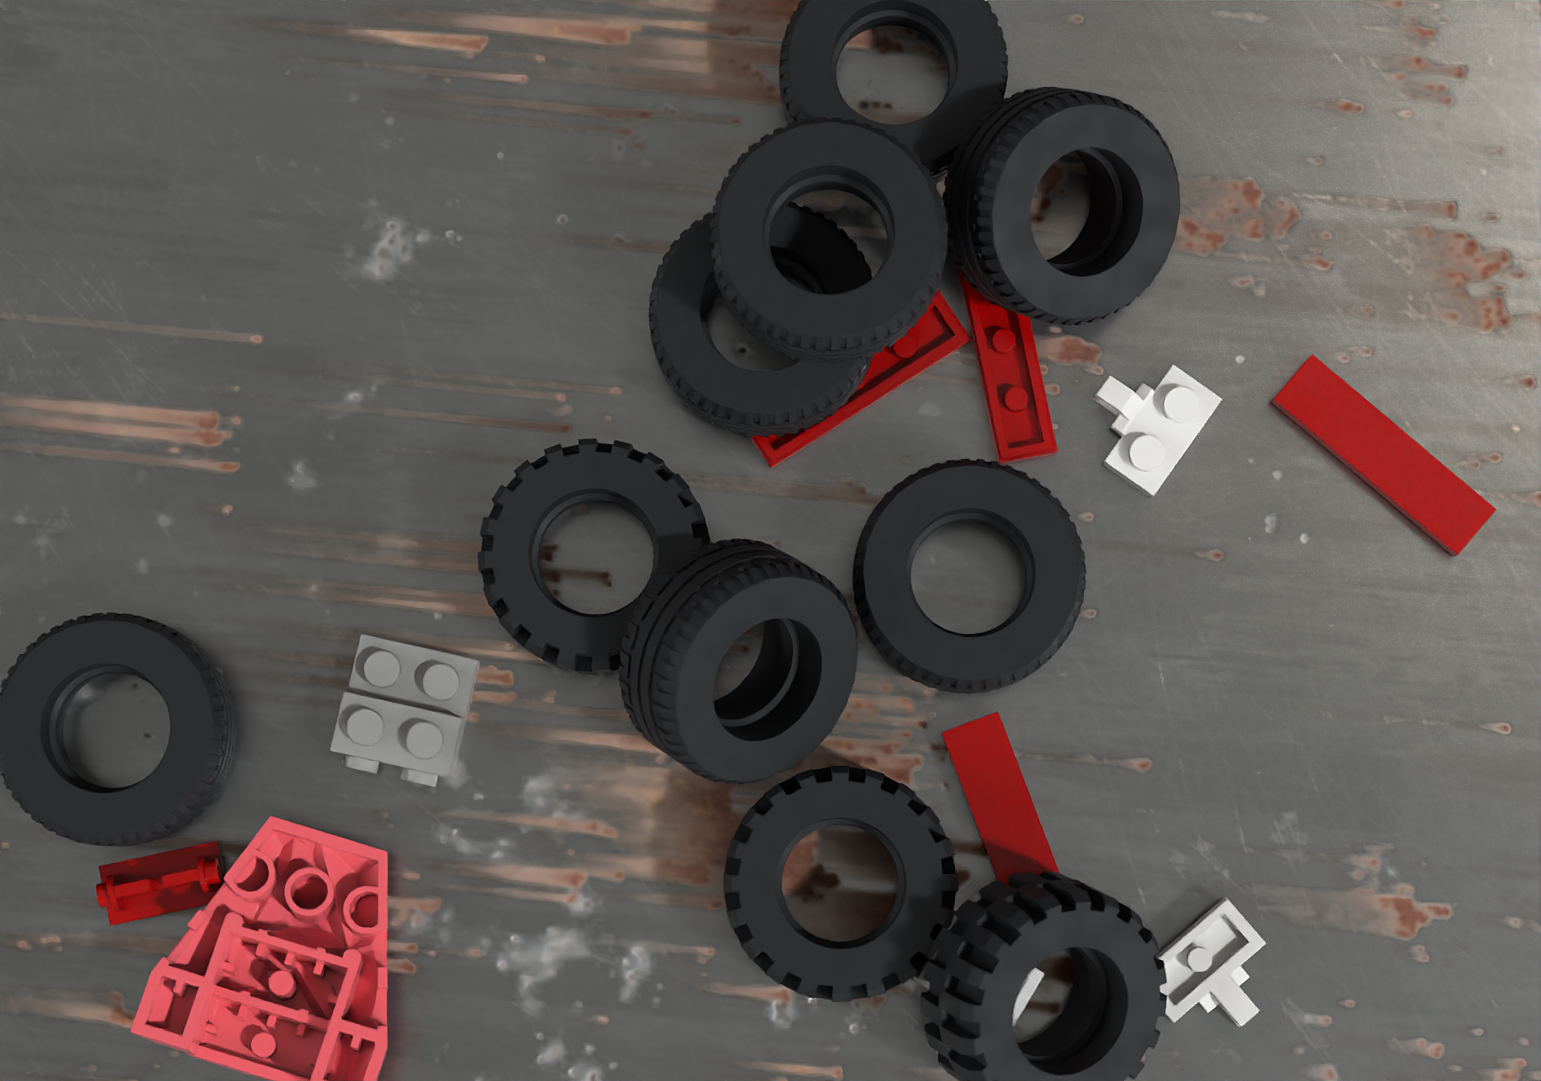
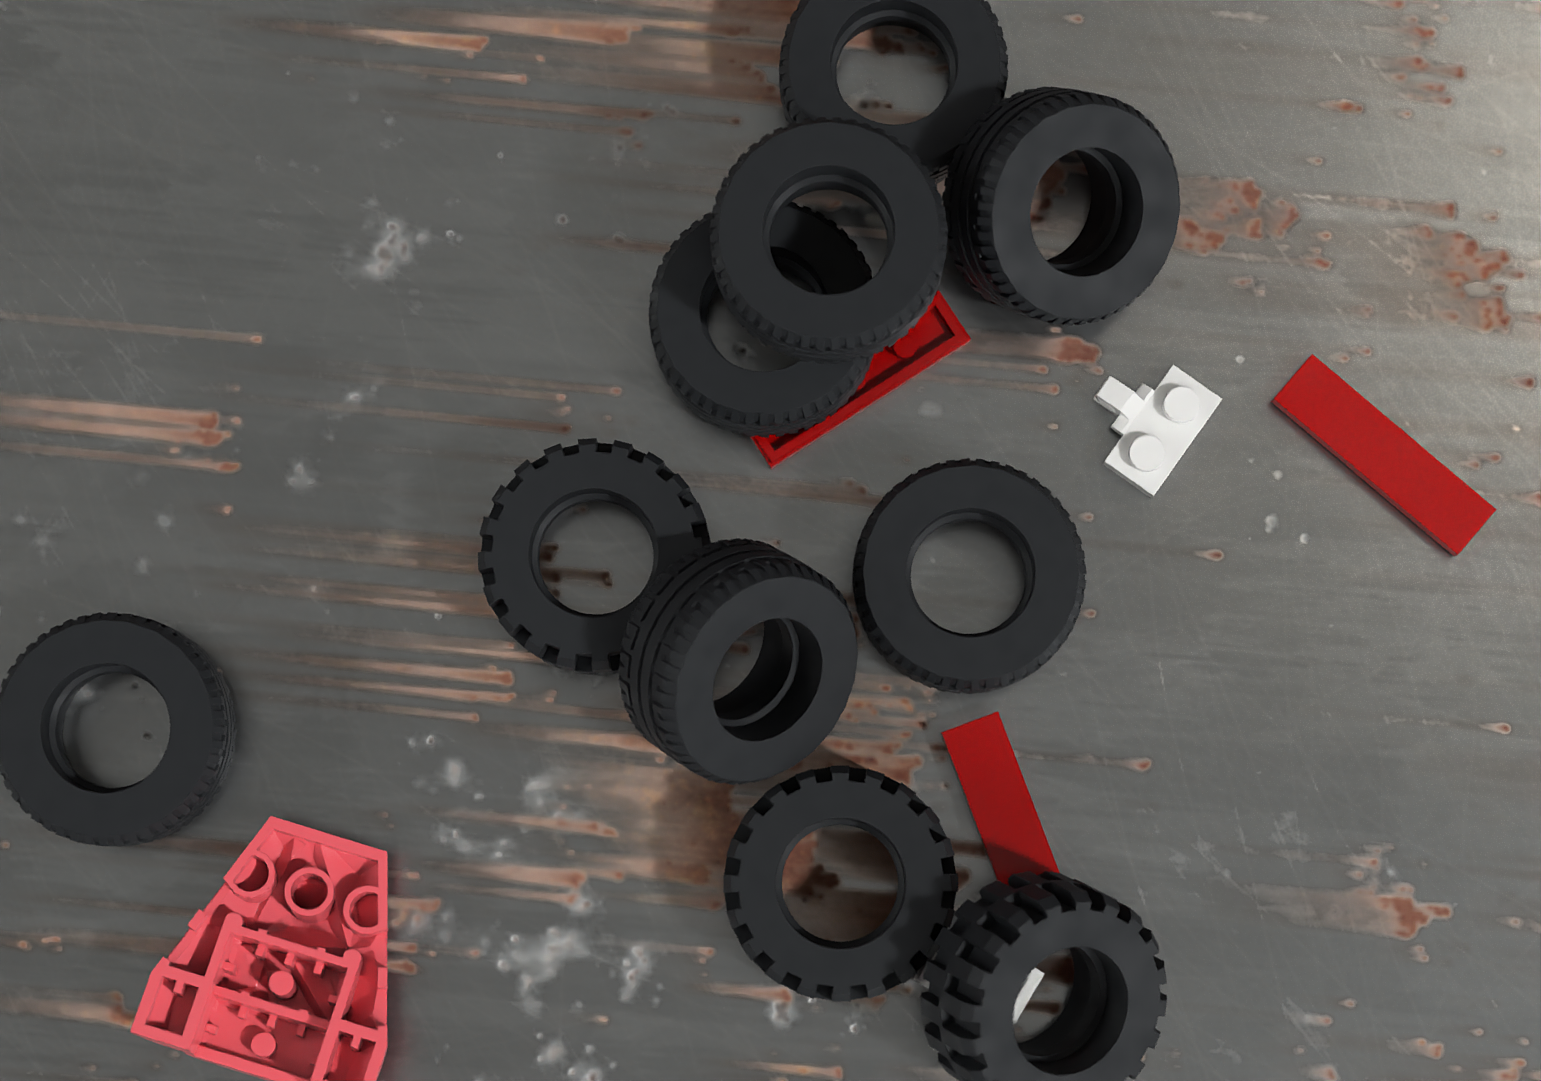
(160, 883): red hinge -> none
(404, 709): light grey plate -> none
(1009, 379): red tile -> none
(1207, 963): white hinge -> none

